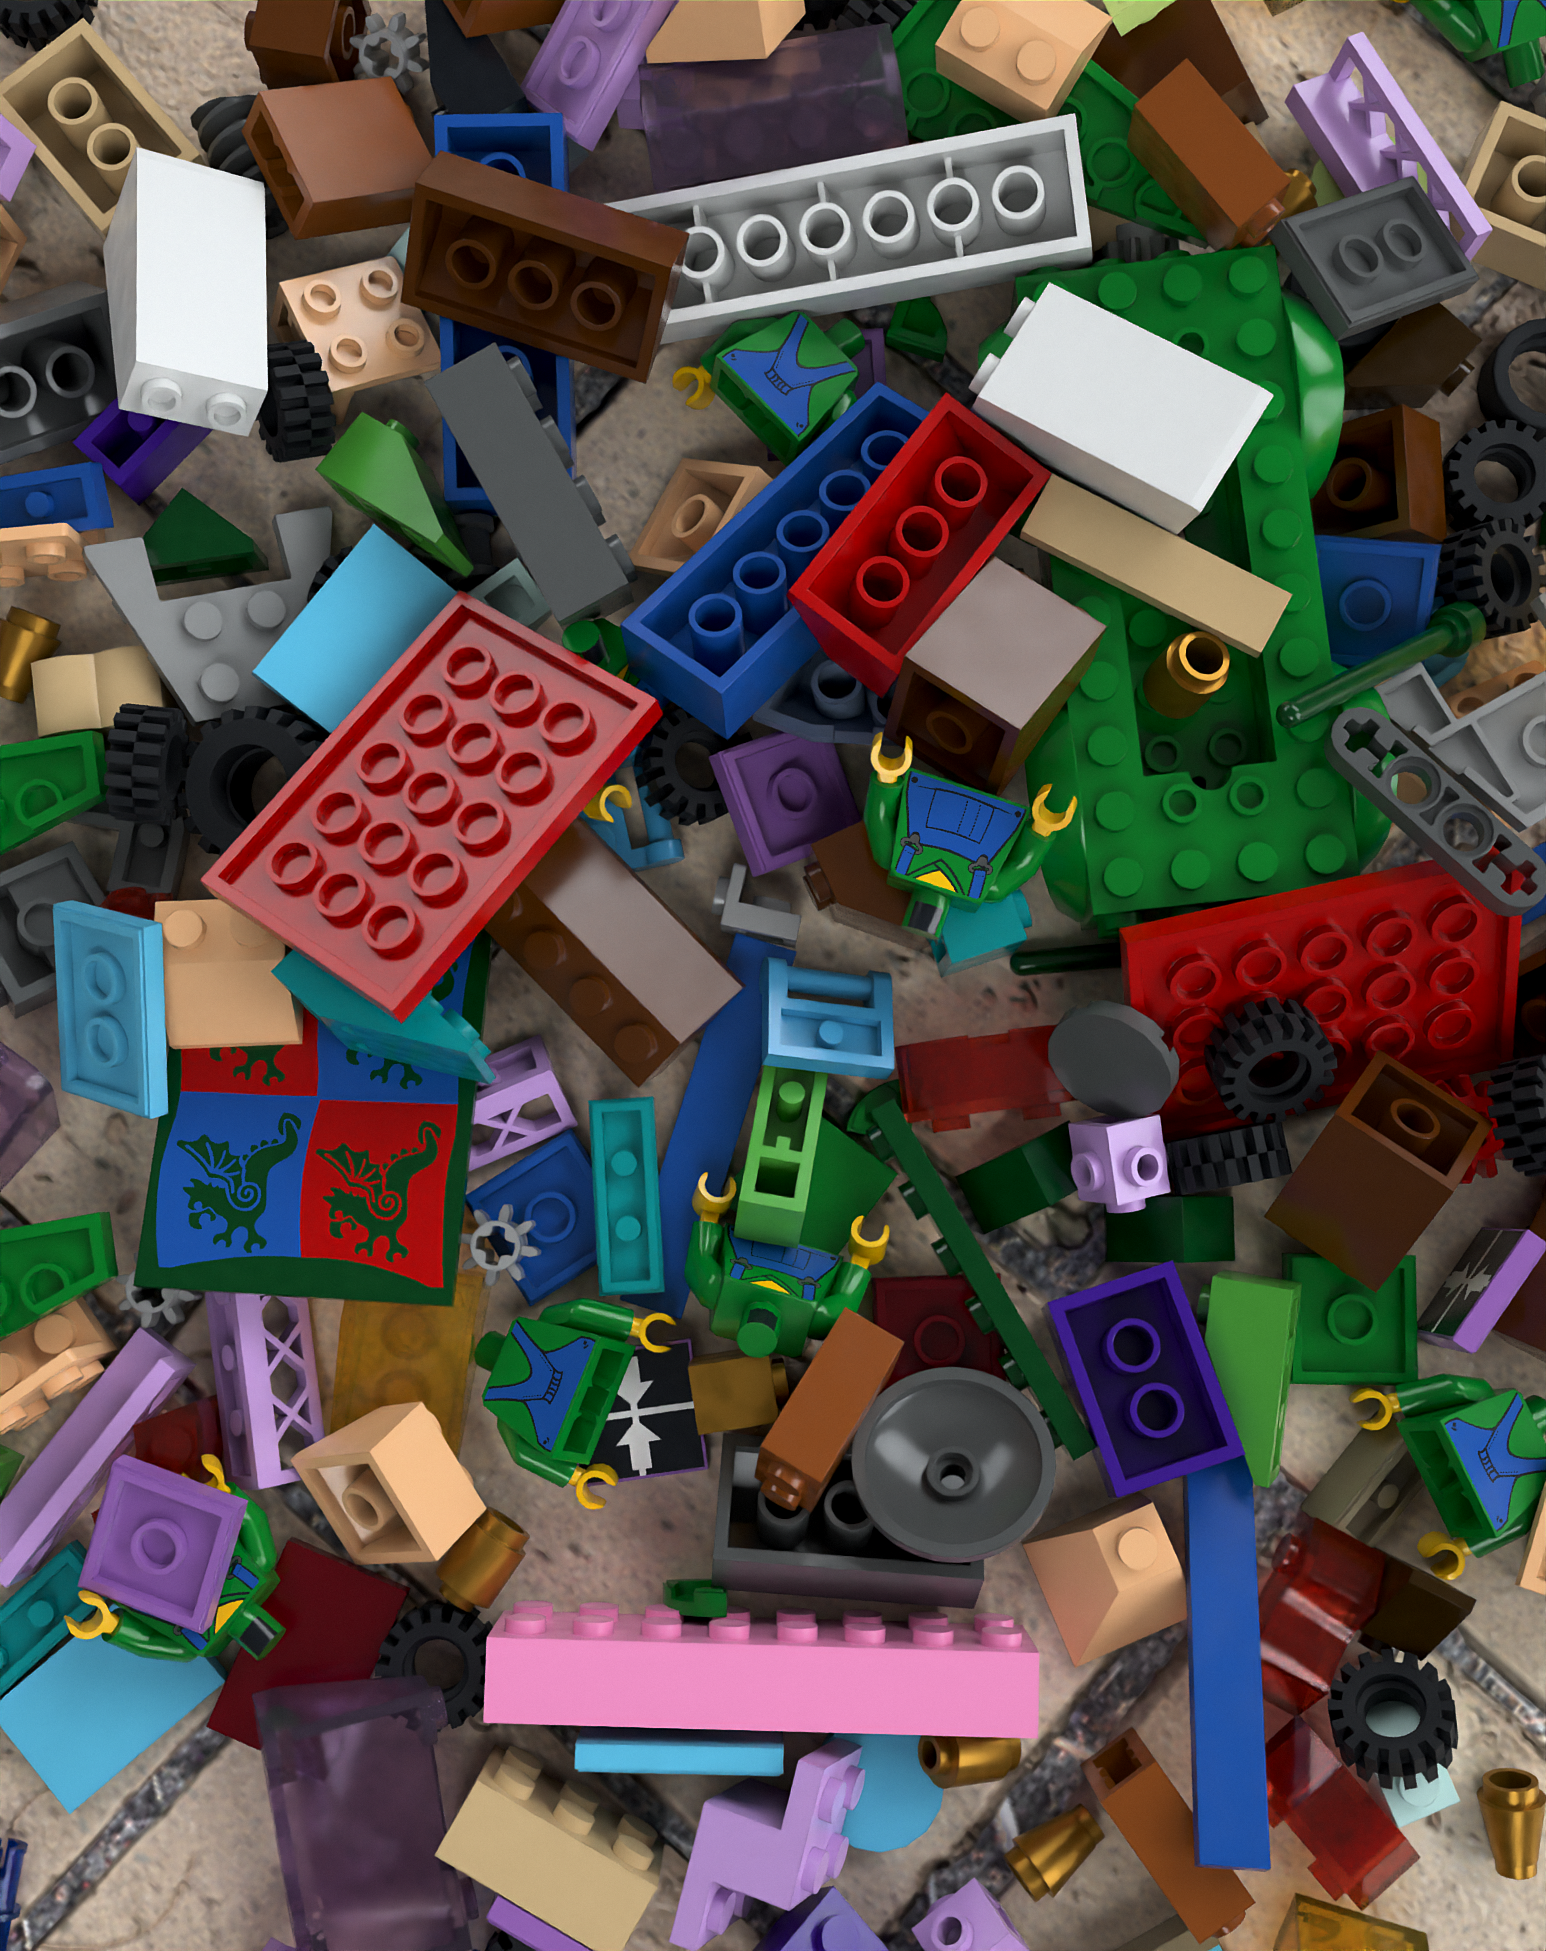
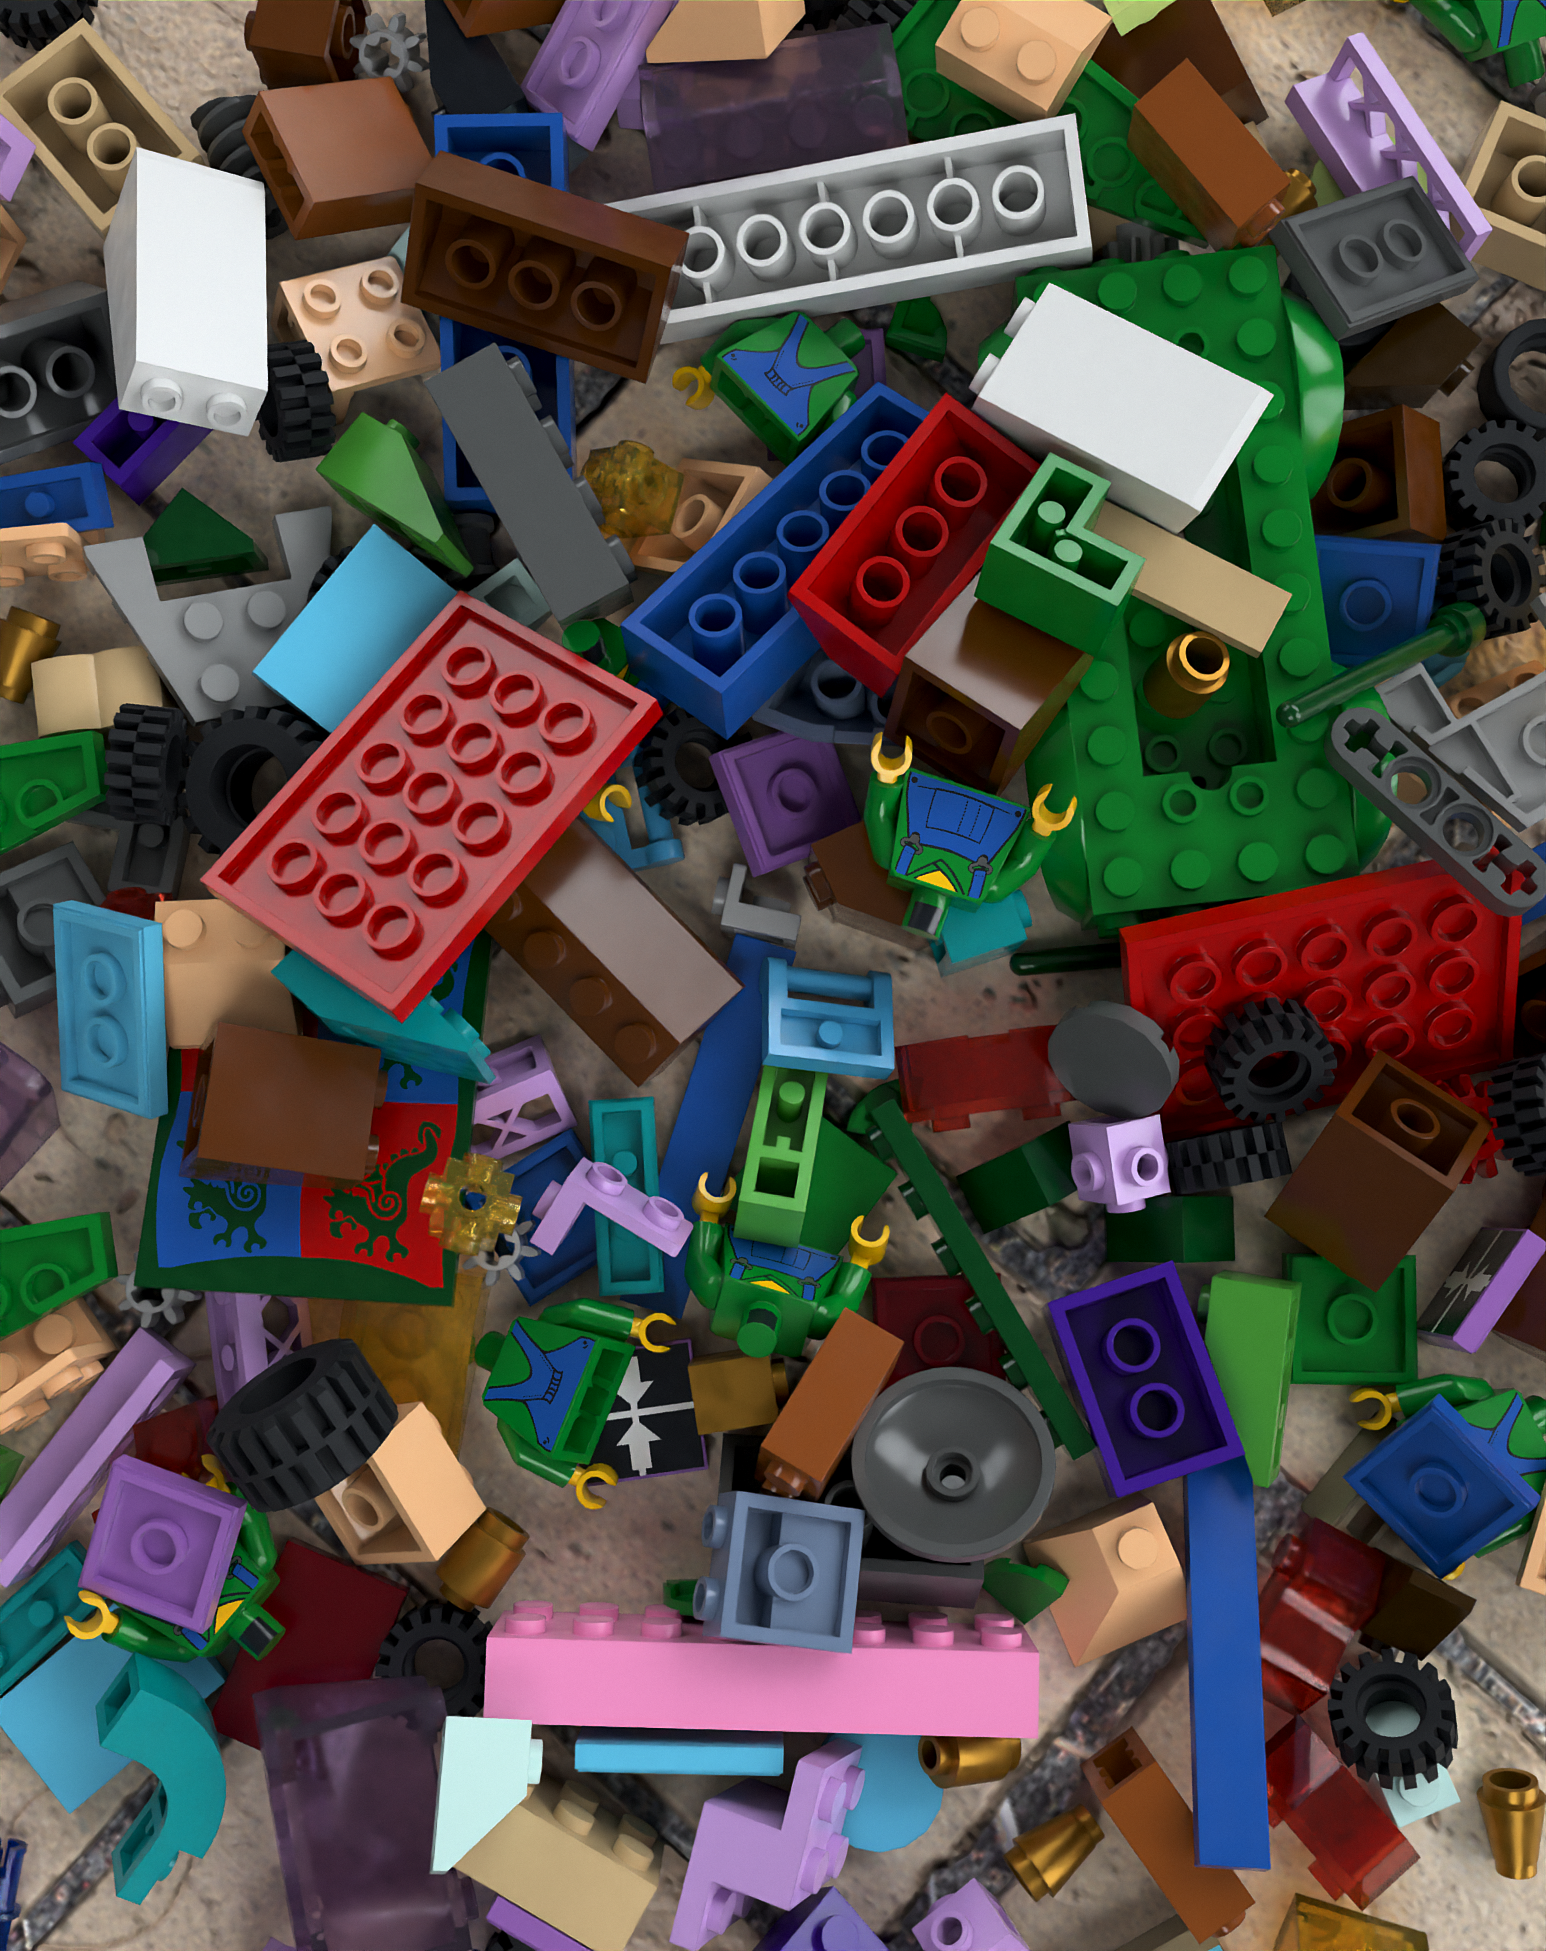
(168, 1728): none -> teal arch
(282, 1110): none -> reddish brown slope
(302, 1425): none -> black tyre
(465, 1229): none -> clear yellow brick
(479, 1781): none -> light aqua slope
(608, 1193): none -> lavender bracket
(633, 489): none -> clear yellow brick
(780, 1572): none -> sand blue plate
(1023, 1588): none -> green tile
(1053, 566): none -> green brick
(1441, 1487): none -> blue tile

